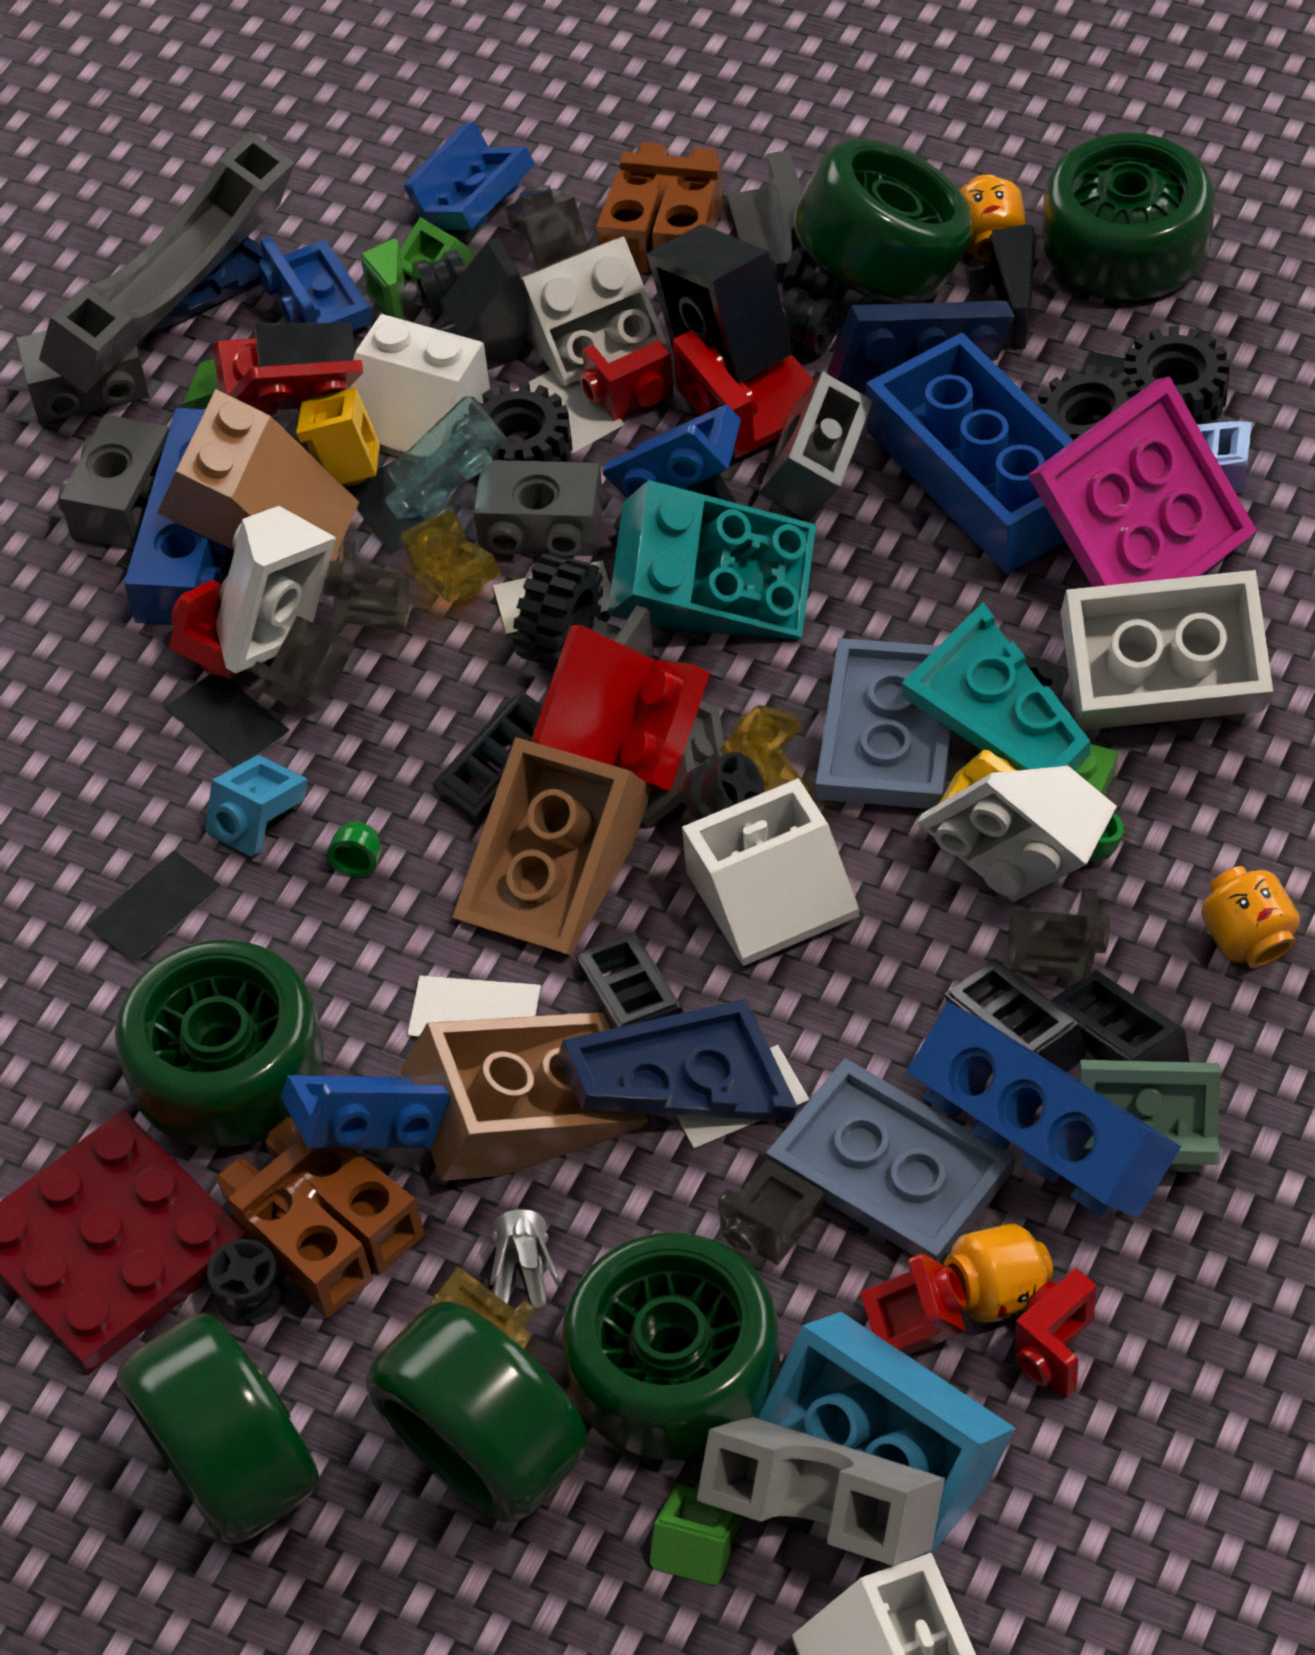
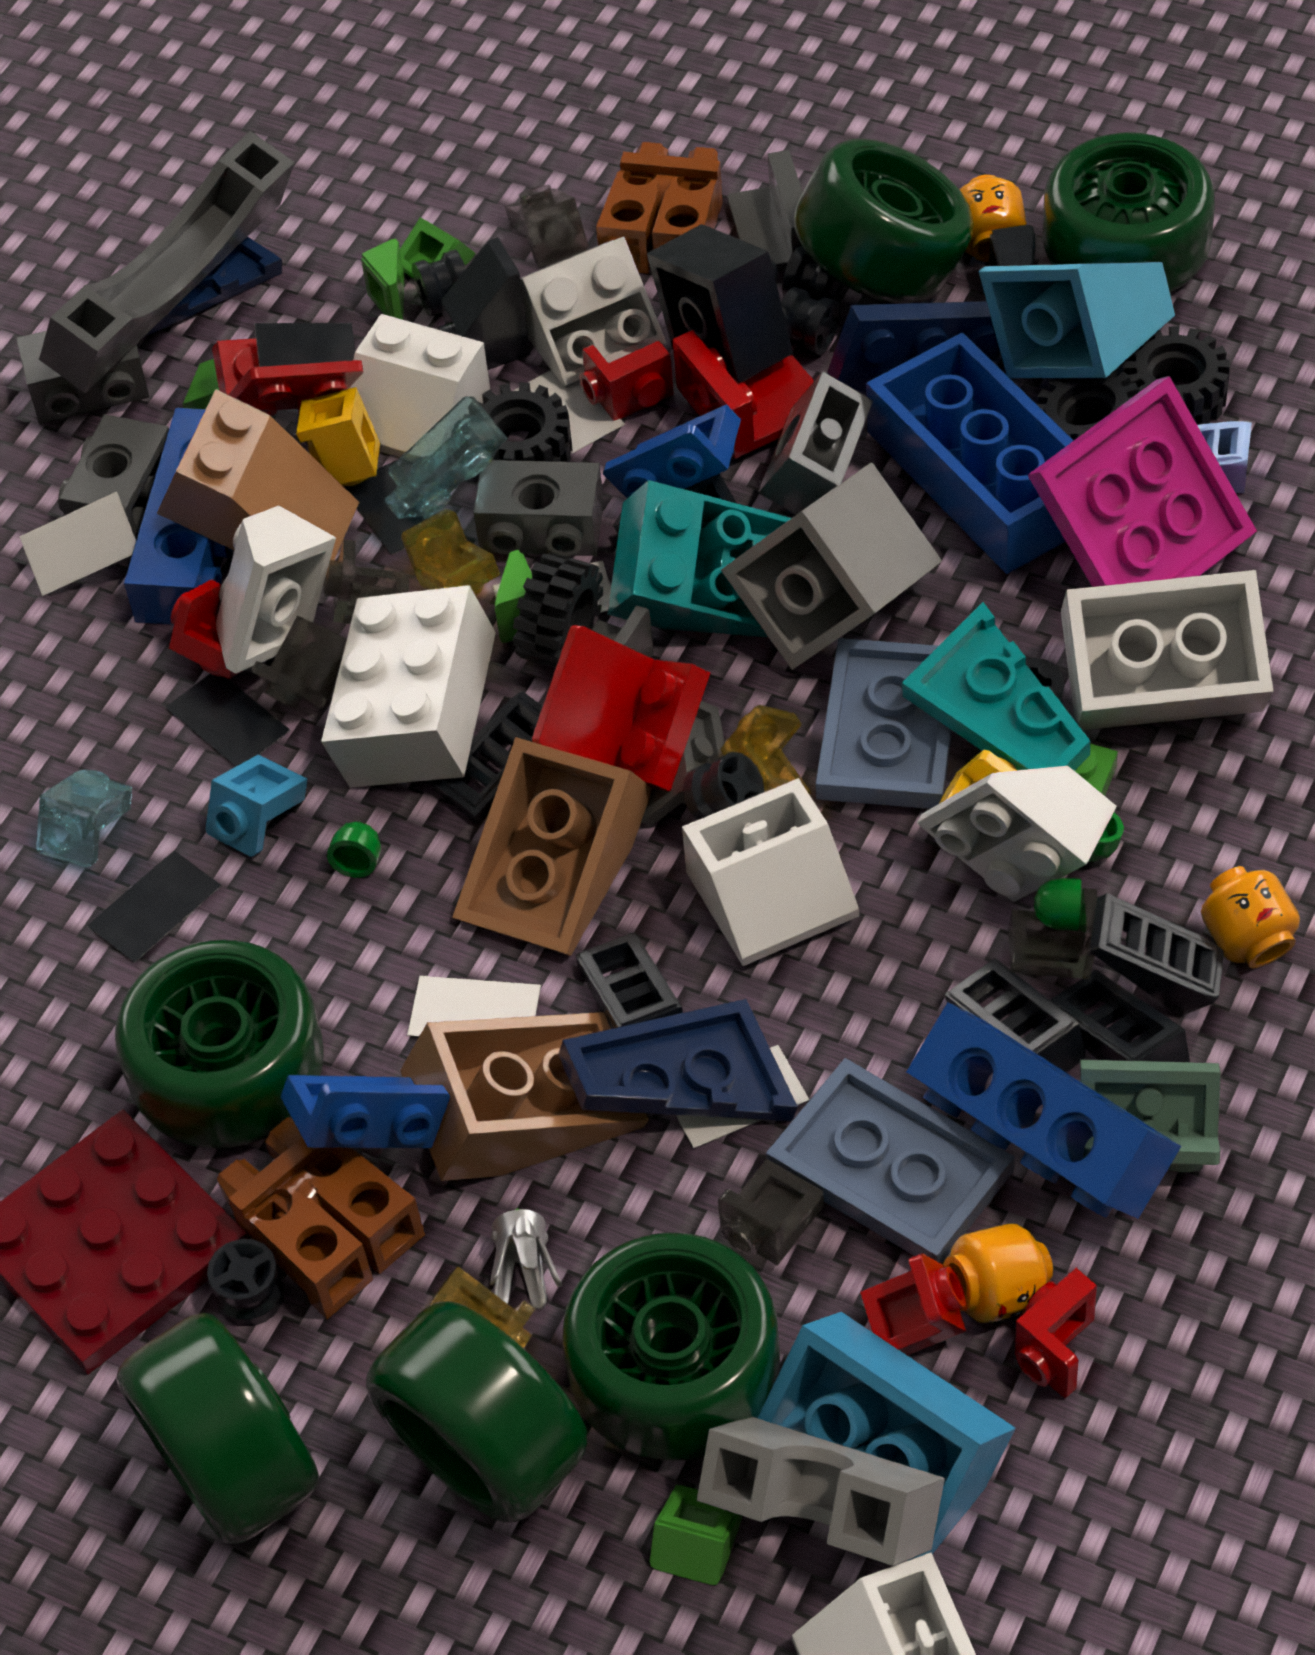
(75, 814): none -> clear light blue bracket
(79, 543): none -> white sticker
(312, 285): blue bracket -> none
(409, 687): none -> white brick
(466, 180): blue bracket -> none
(508, 594): none -> bright green slope
(831, 566): none -> light grey slope
(1059, 903): none -> green hinge
(1074, 315): none -> medium azure slope
(1194, 962): none -> black slope

